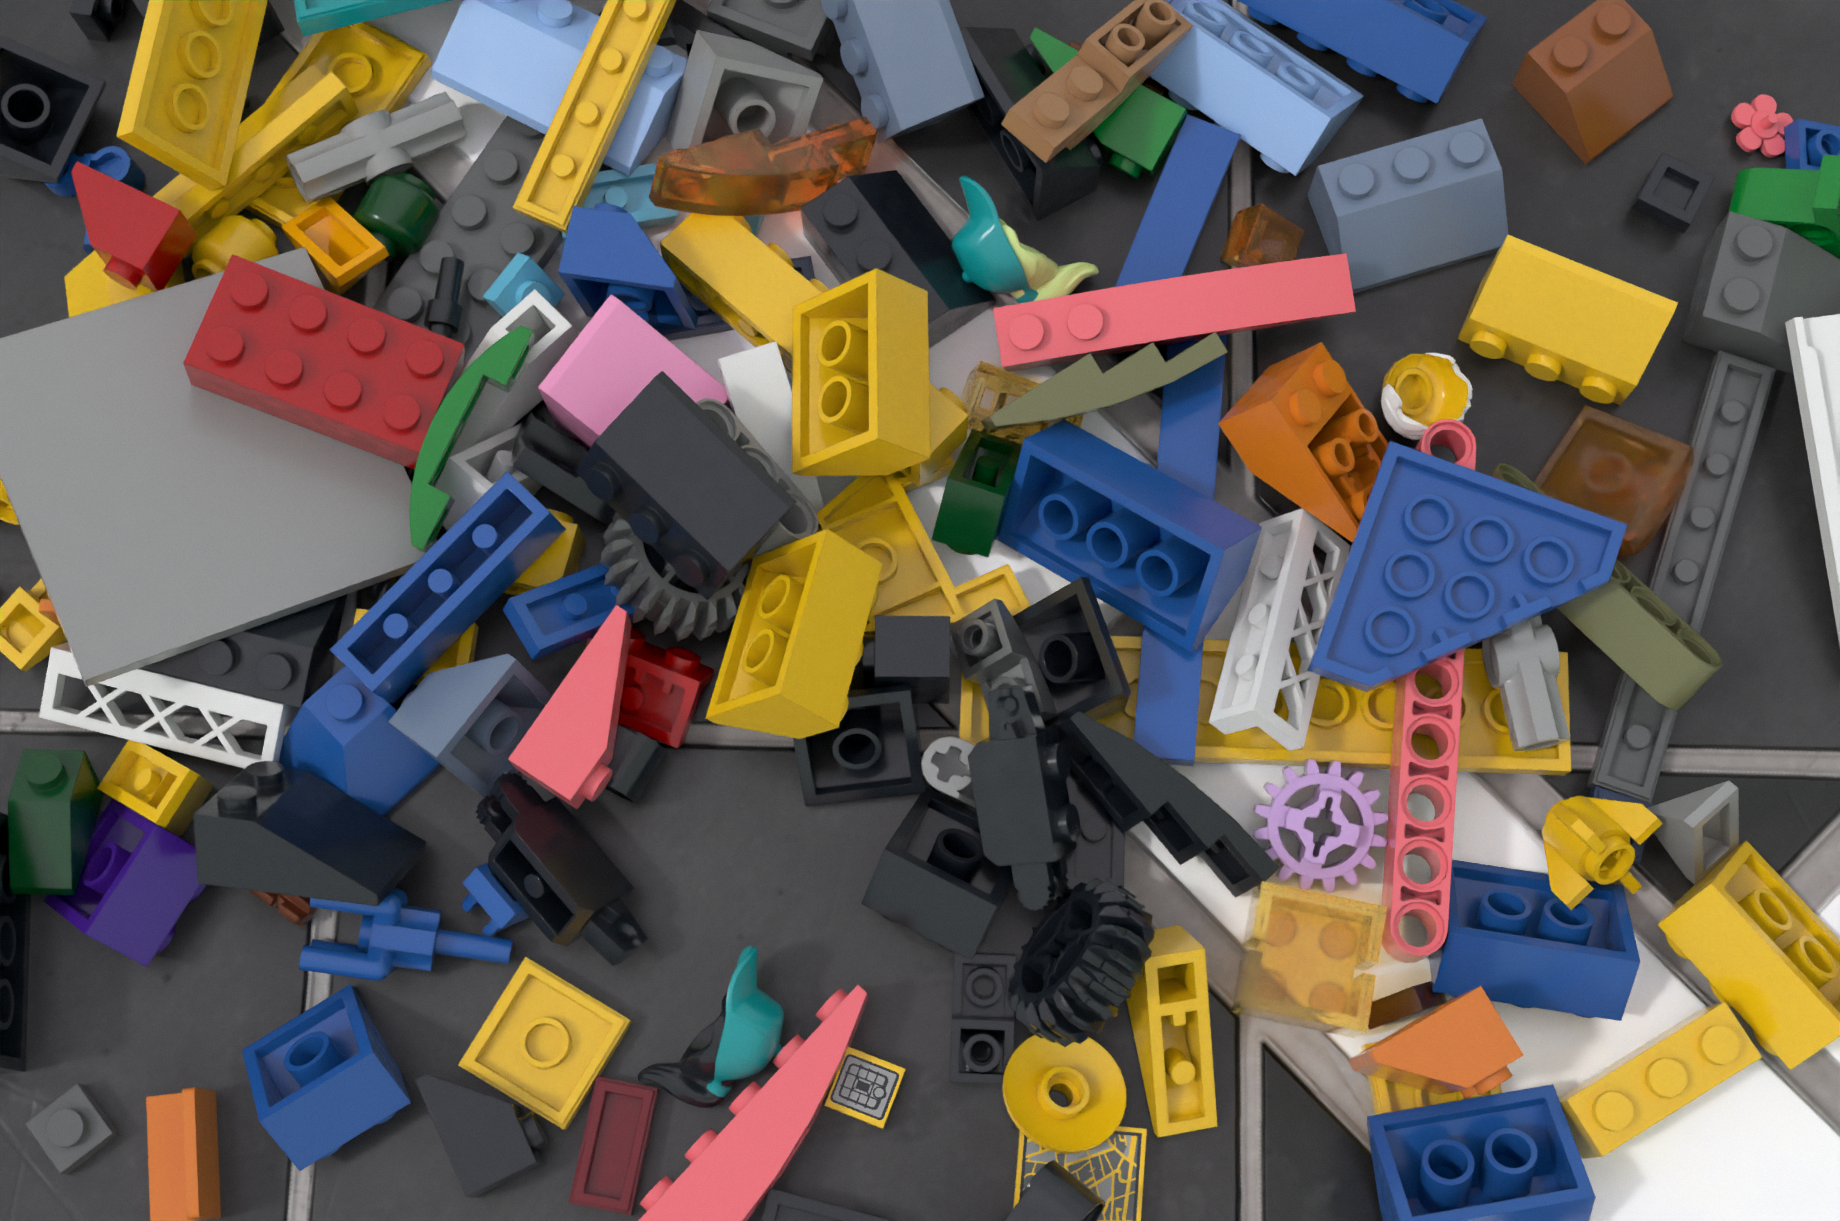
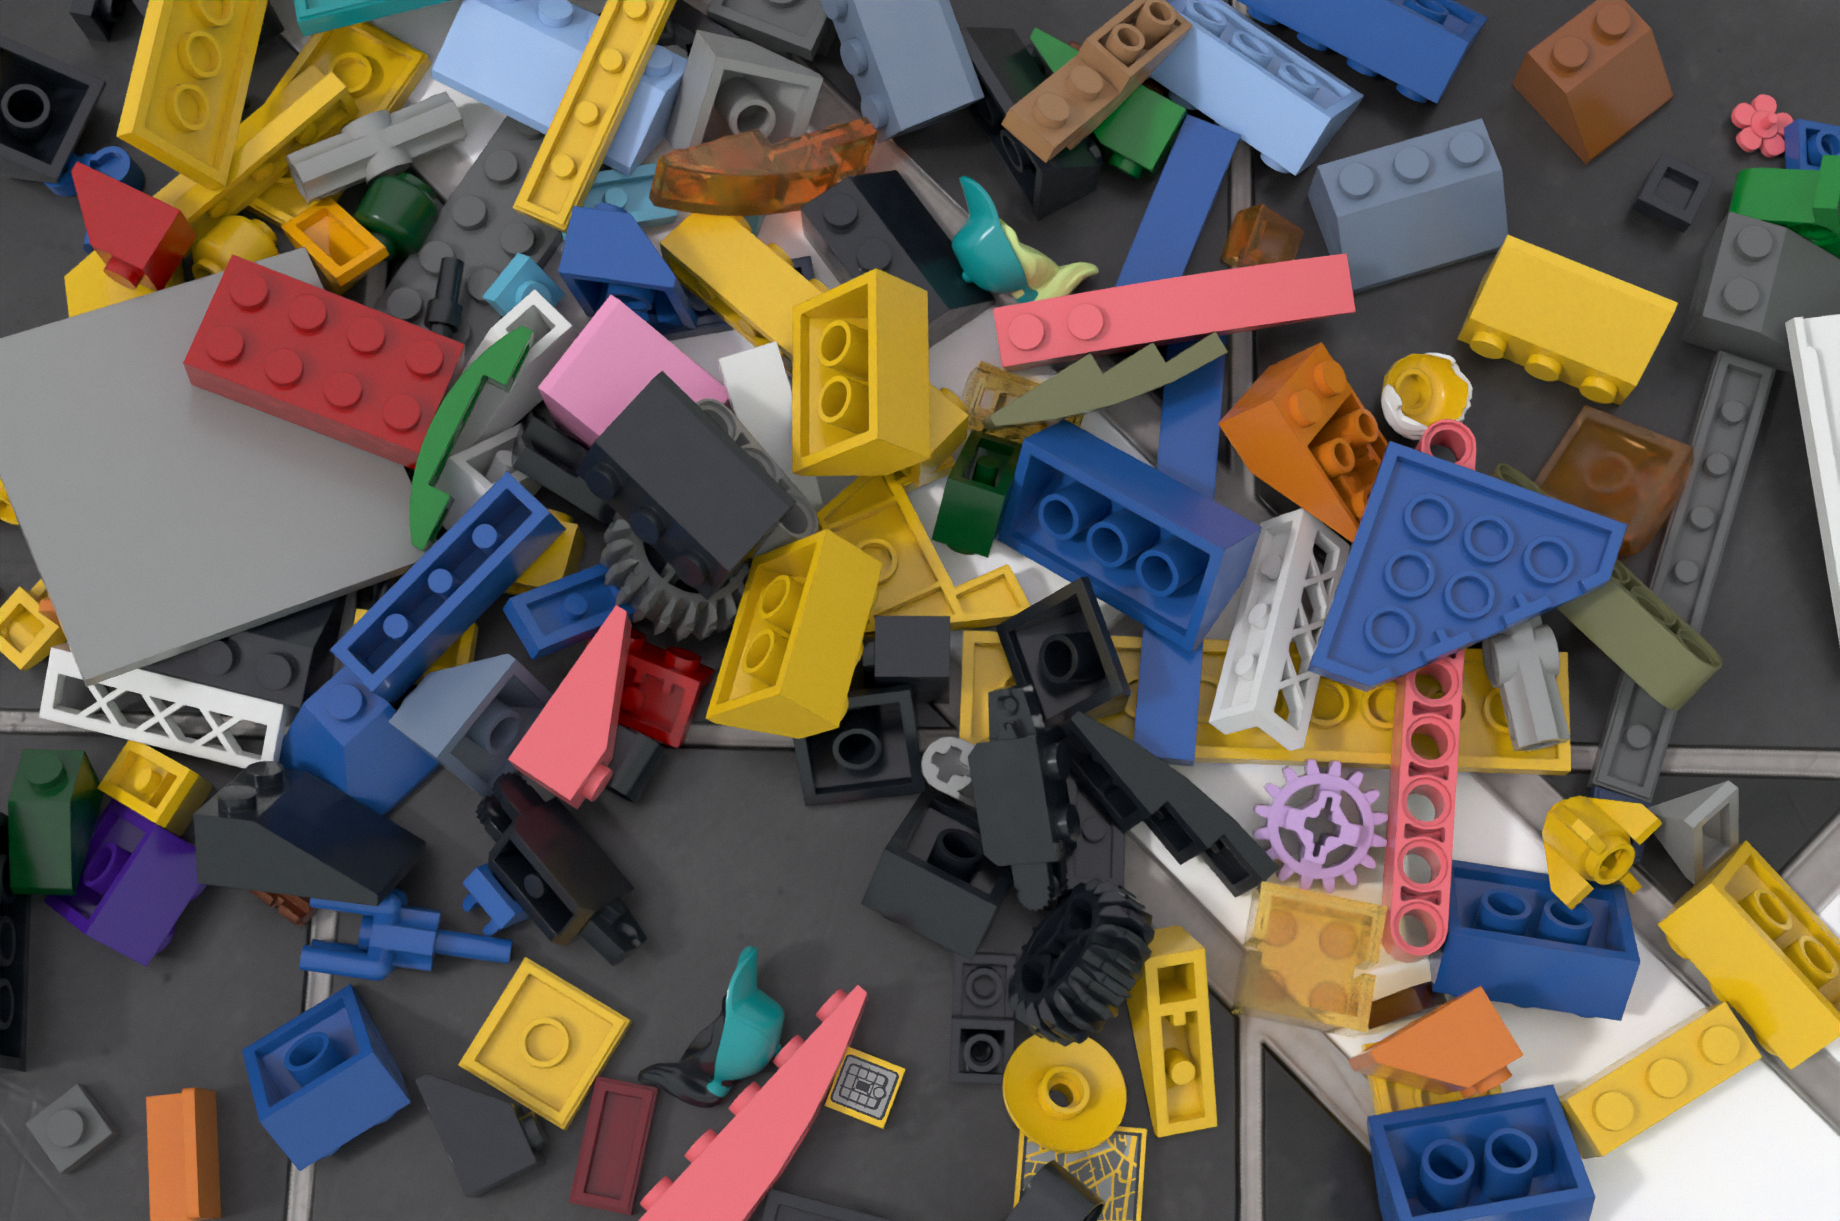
(998, 655): flat silver slope -> none

